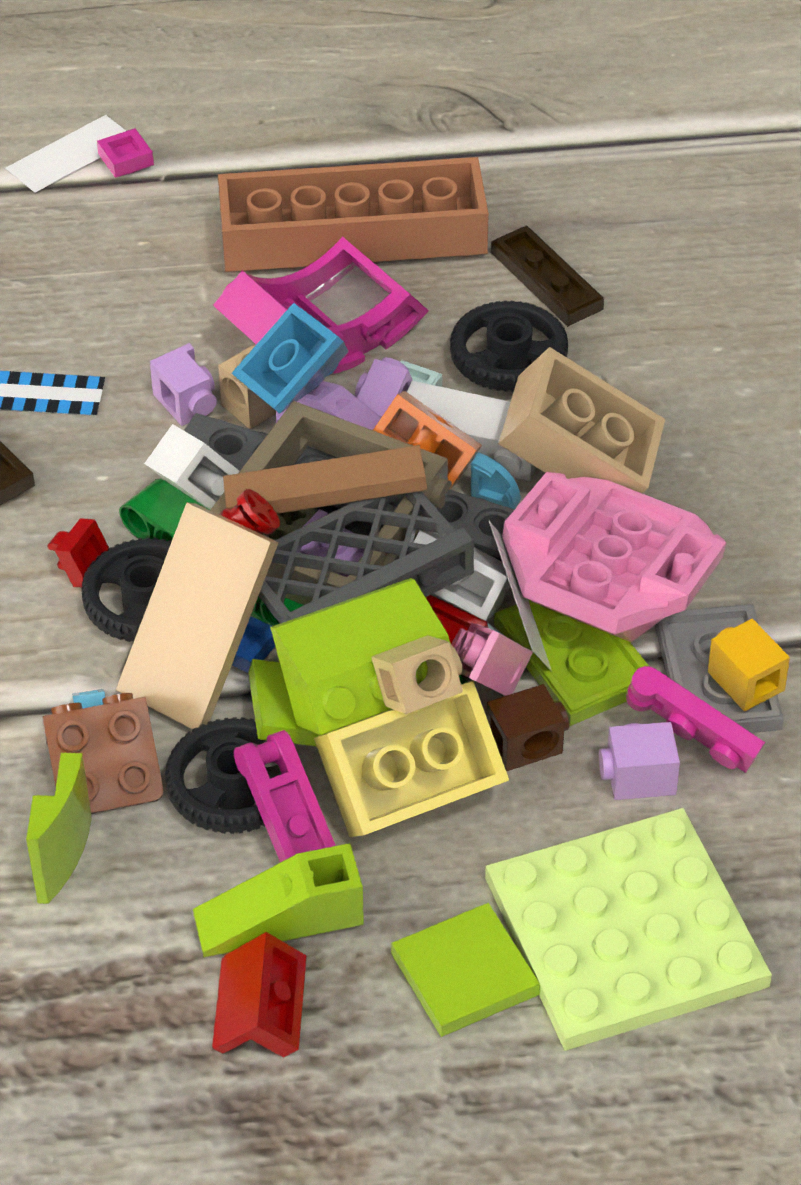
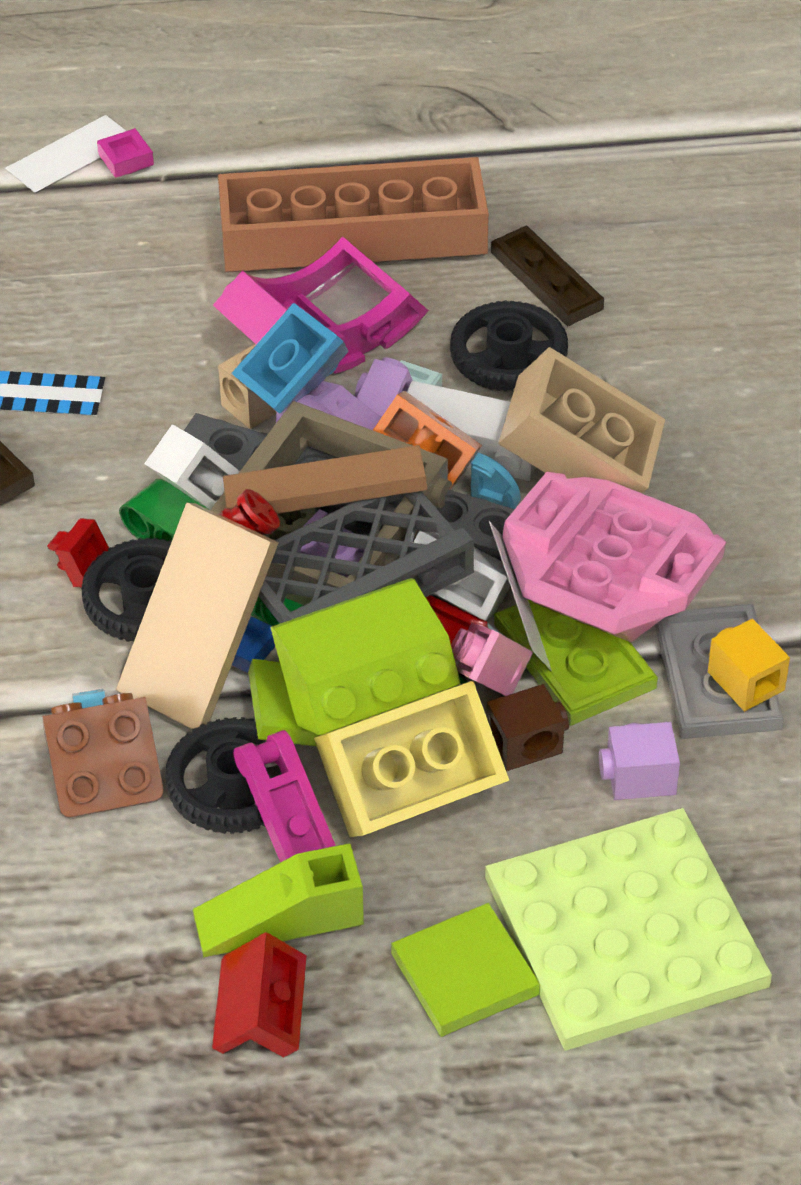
(59, 828): lime slope -> none
(182, 384): lavender brick -> none
(398, 669): tan brick -> none
(693, 718): dark pink plate -> none

